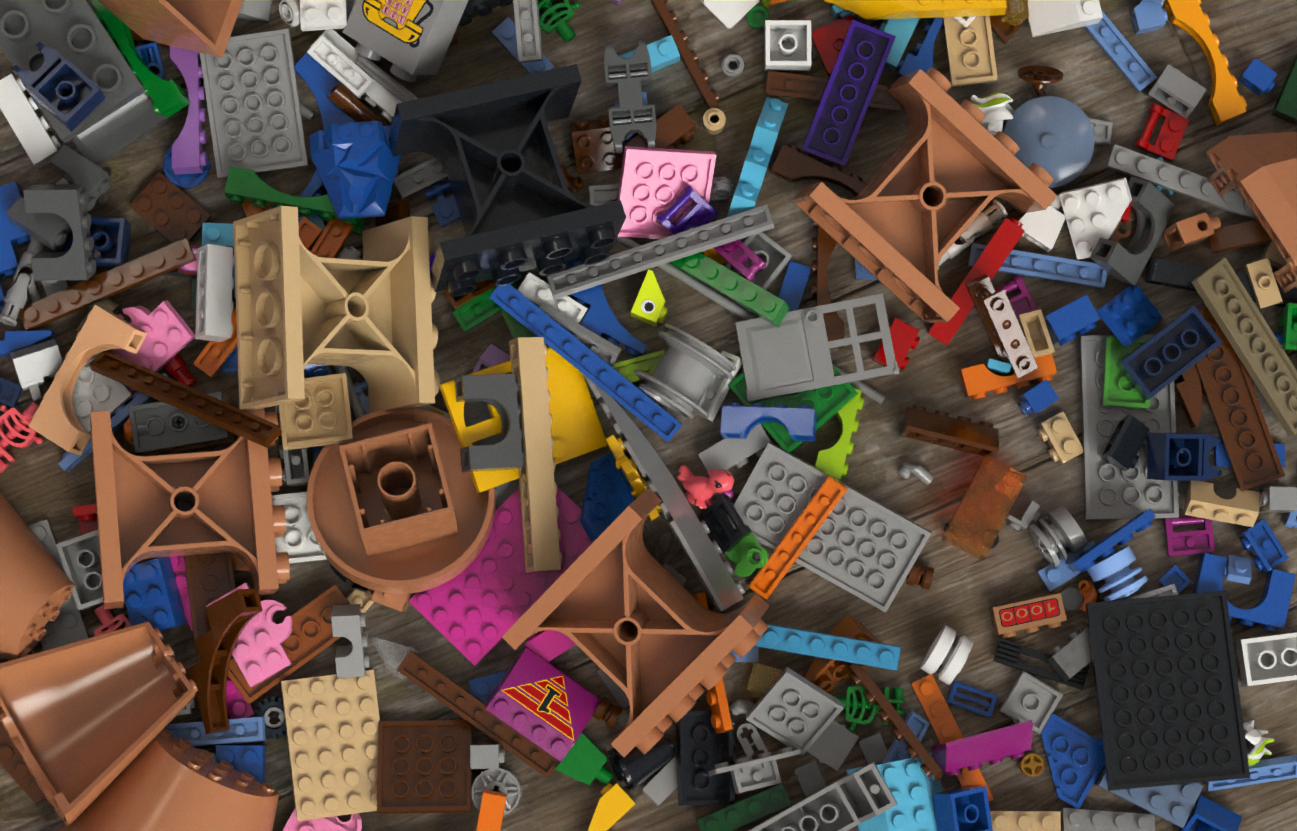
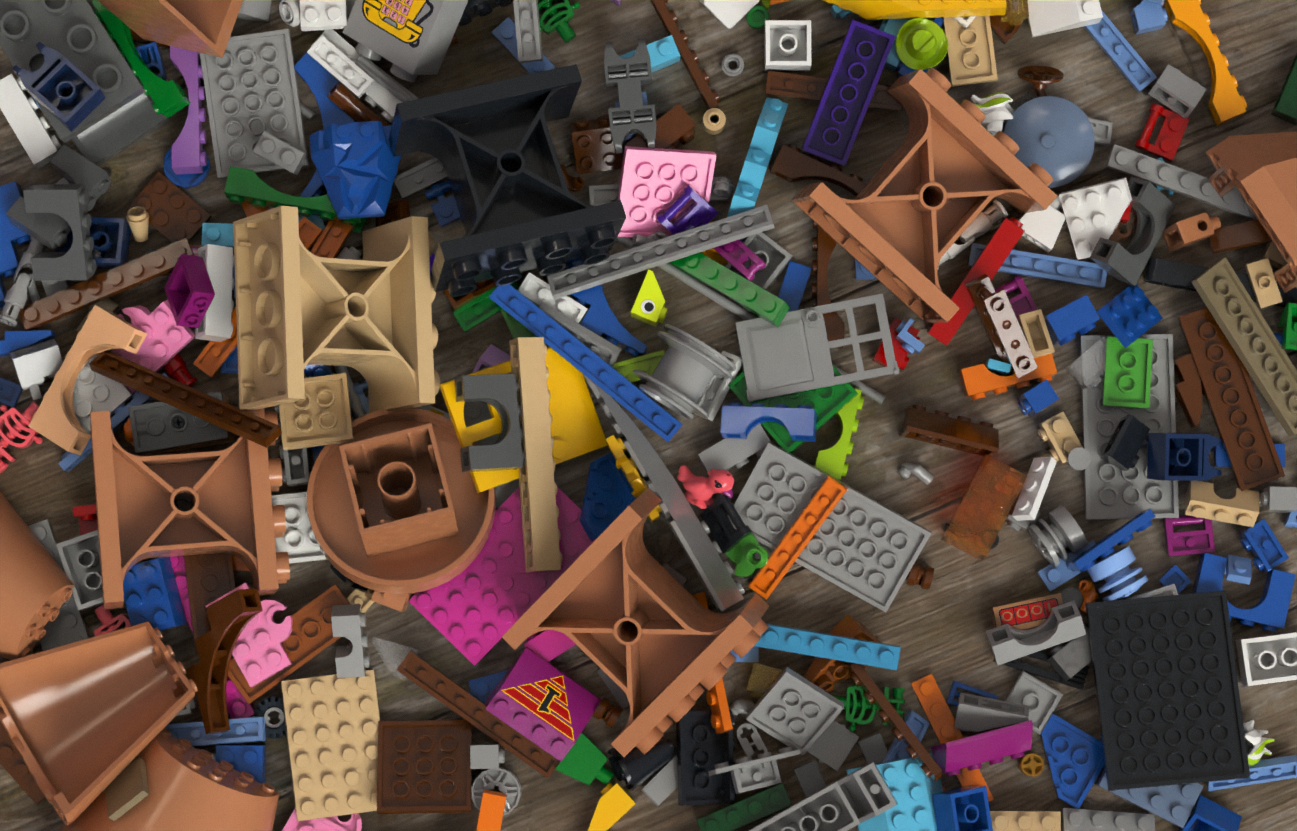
(127, 789): none -> dark tan tile
(139, 222): none -> tan cone
(189, 291): none -> magenta window
(280, 153): none -> light grey brick
(641, 240): none -> light grey arm
(829, 41): red plate -> none
(909, 342): none -> medium blue bracket
(921, 44): none -> lime hat
(950, 656): white wheel -> none
(984, 713): none -> light grey slope
(1034, 488): none -> white plate
(1061, 626): none -> light grey arch
(1079, 459): none -> light grey tile
(1090, 365): none -> clear slope
(1169, 353): dark blue brick -> none
(1258, 77): blue brick -> none

